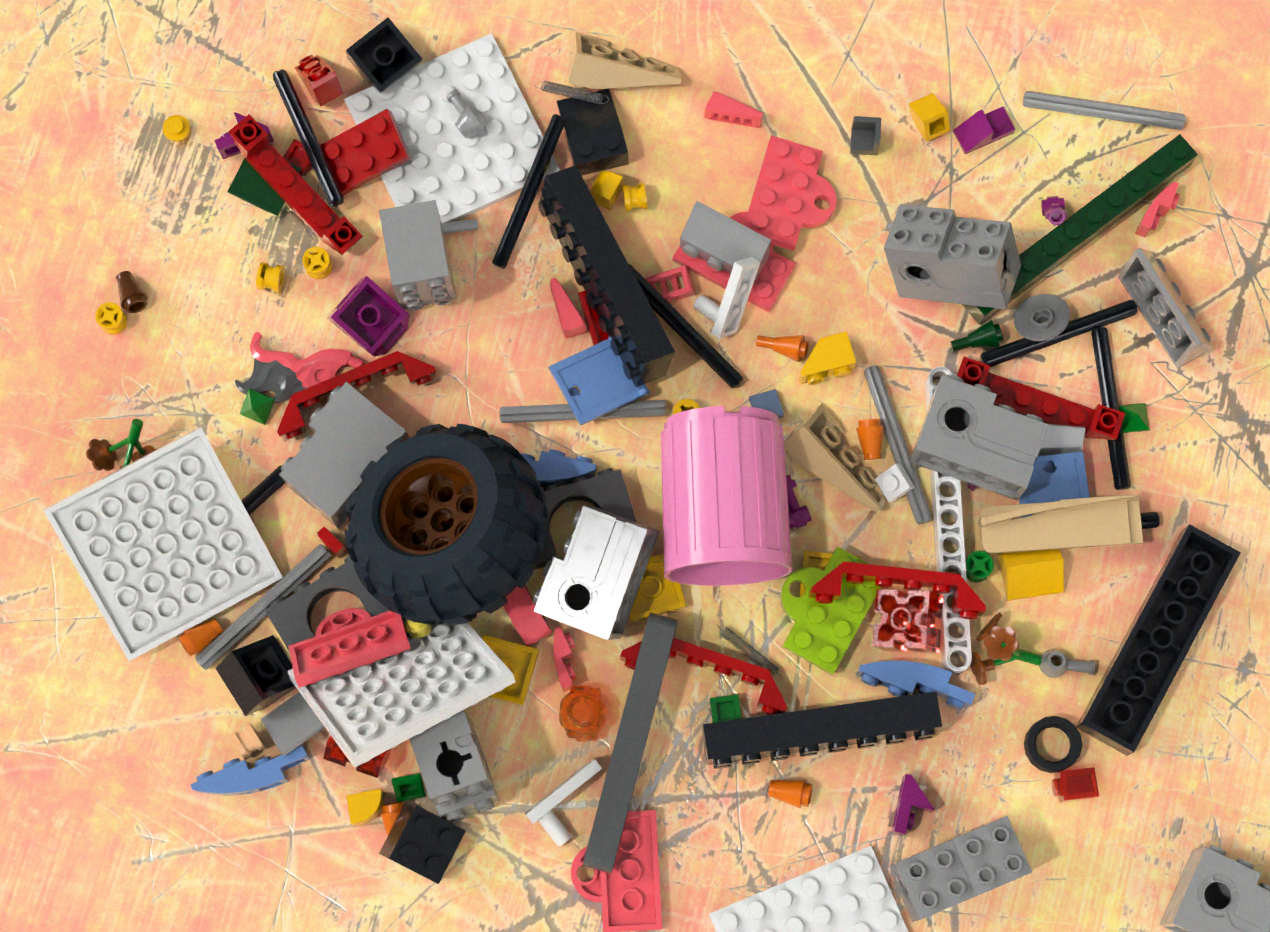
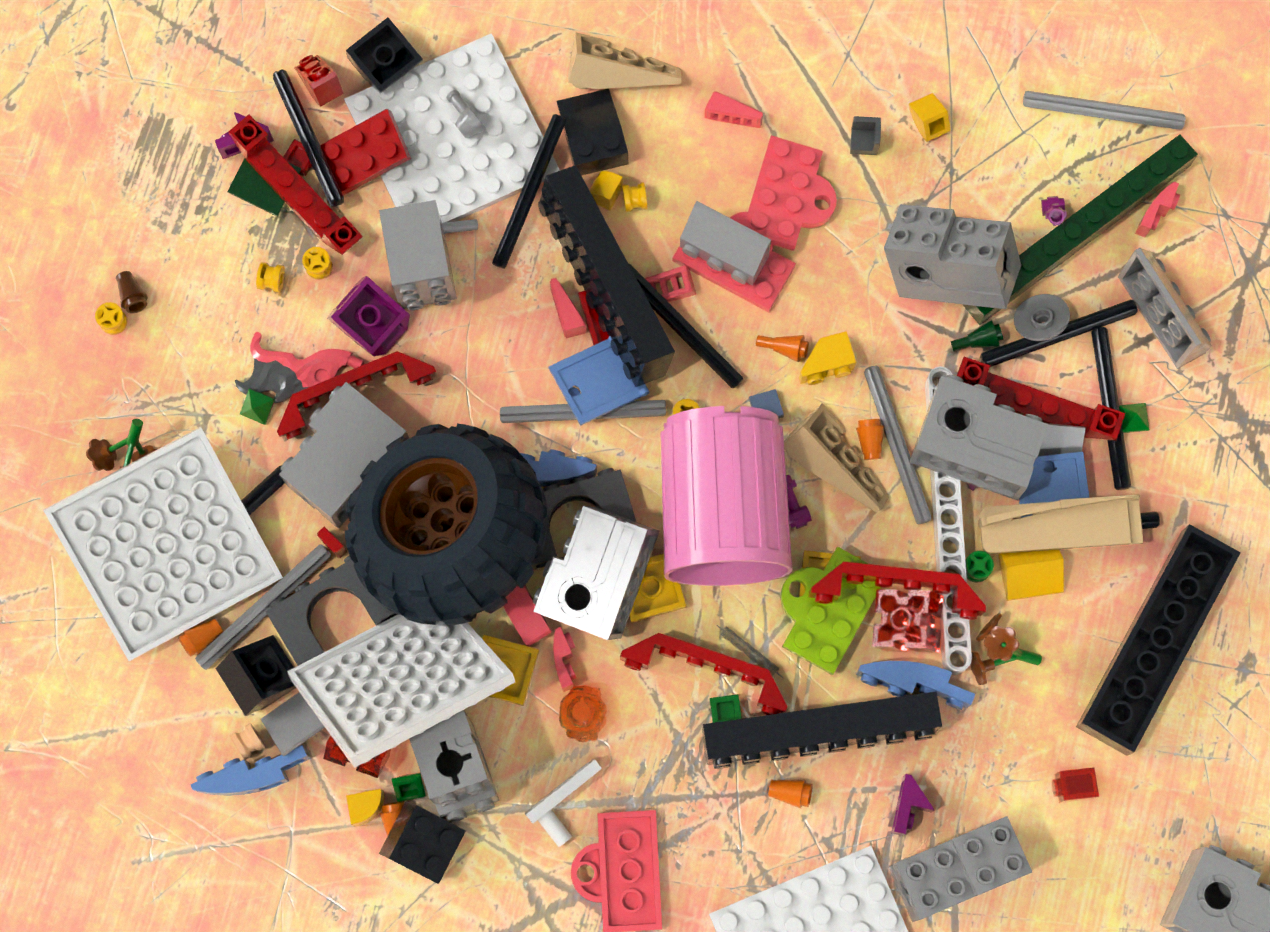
(176, 128): yellow plate -> none
(347, 642): coral plate -> none
(417, 630): light yellow plate -> none
(552, 88): light grey piece -> none
(630, 743): dark grey beam -> none
(730, 312): white piece -> none
(894, 482): white plate -> none
(983, 129): magenta slope -> none
(1066, 664): light grey bar -> none
(1071, 732): black tyre -> none

